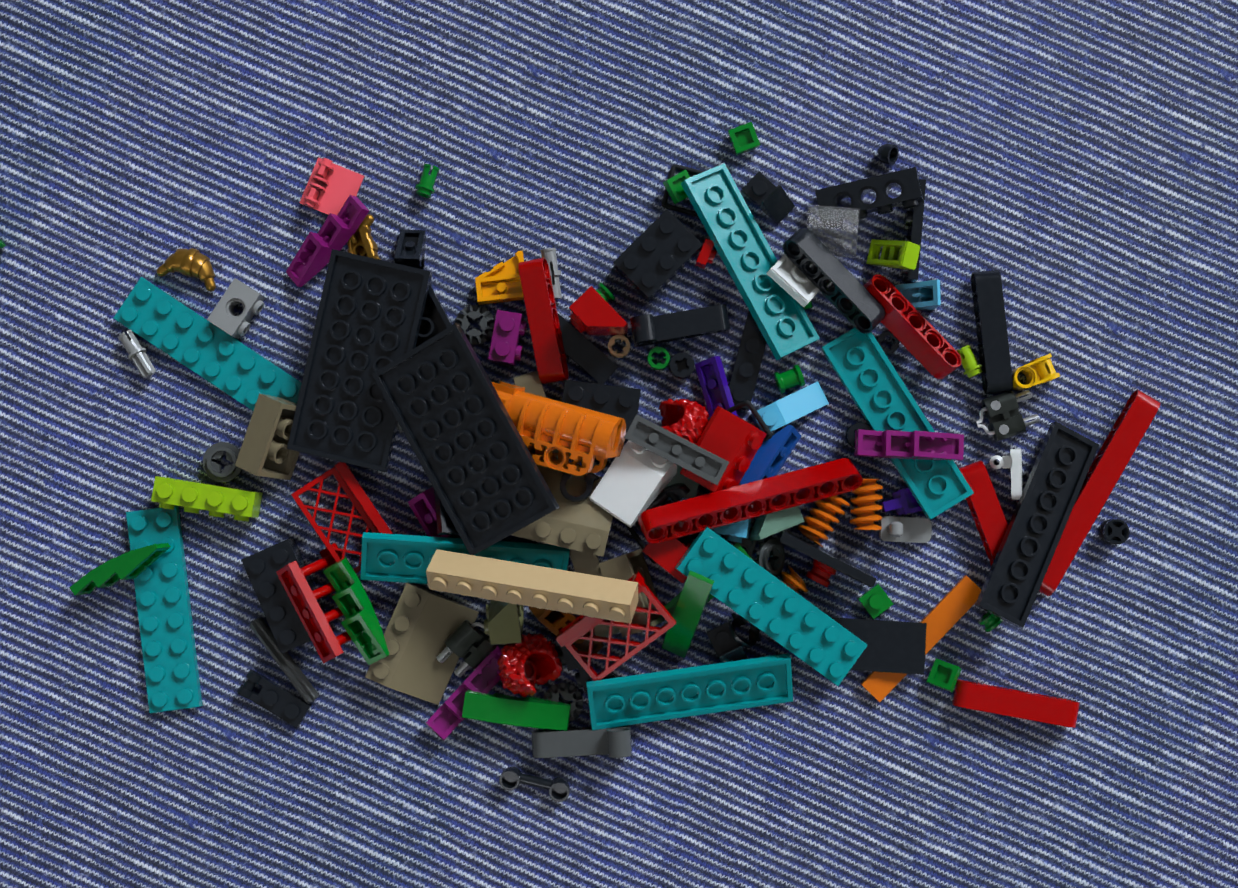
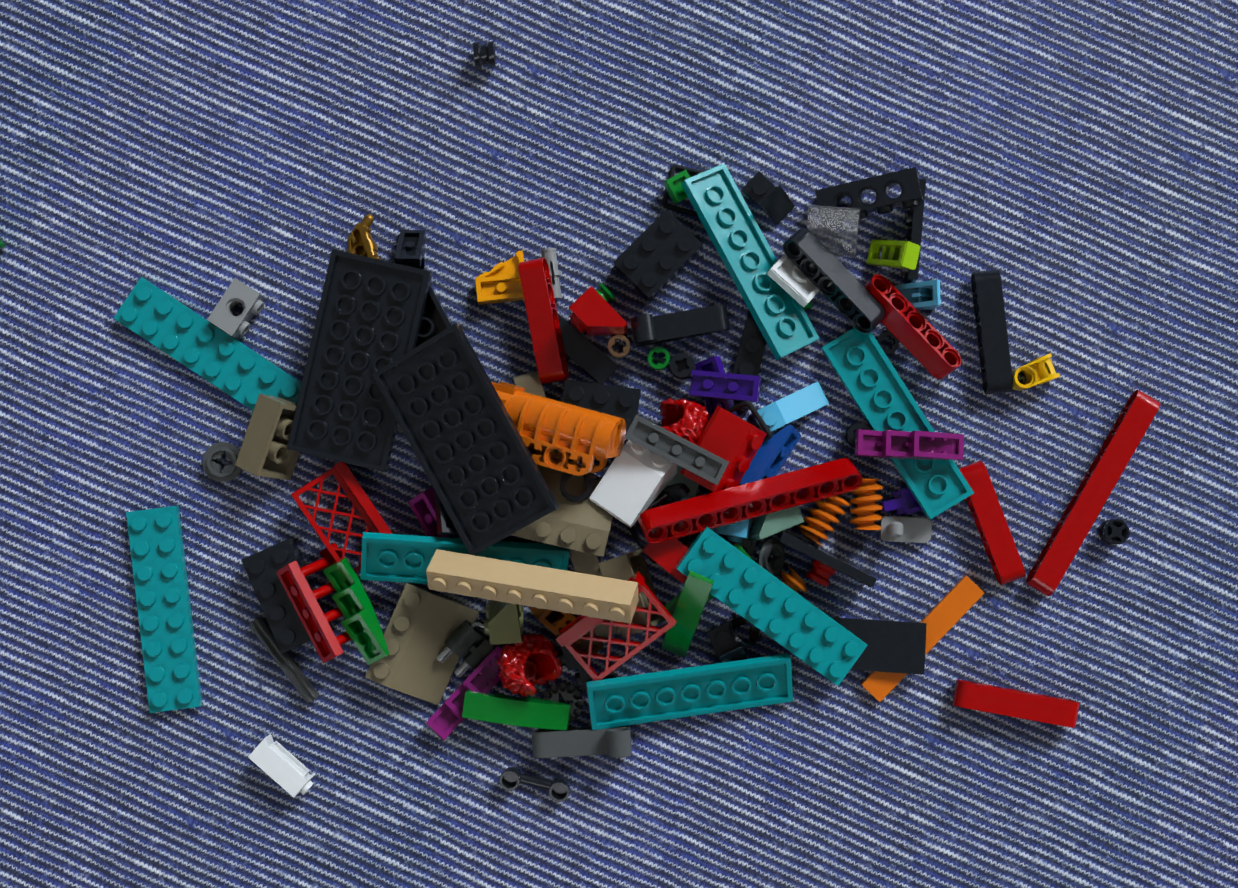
(122, 567): green slope -> none
(137, 354): light grey axle -> none
(190, 263): pearl gold piece -> none
(208, 497): lime brick -> none
(275, 698): black plate -> none
(282, 766): none -> white window
(330, 187): coral hinge -> none
(334, 234): magenta slope -> none
(427, 182): green pin -> none
(484, 54): none -> black wheel
(487, 323): dark grey gear -> none
(506, 338): magenta brick -> none
(706, 254): red plate -> none
(725, 385): none -> dark purple hinge
(743, 138): green plate -> none
(789, 379): green bush -> none
(875, 601): green plate -> none
(888, 153): black hinge -> none
(944, 675): green plate -> none
(969, 362): lime pin -> none
(989, 621): green bush -> none
(1004, 415): pearl dark grey piece -> none
(1014, 462): white piece -> none
(1037, 525): black plate -> none

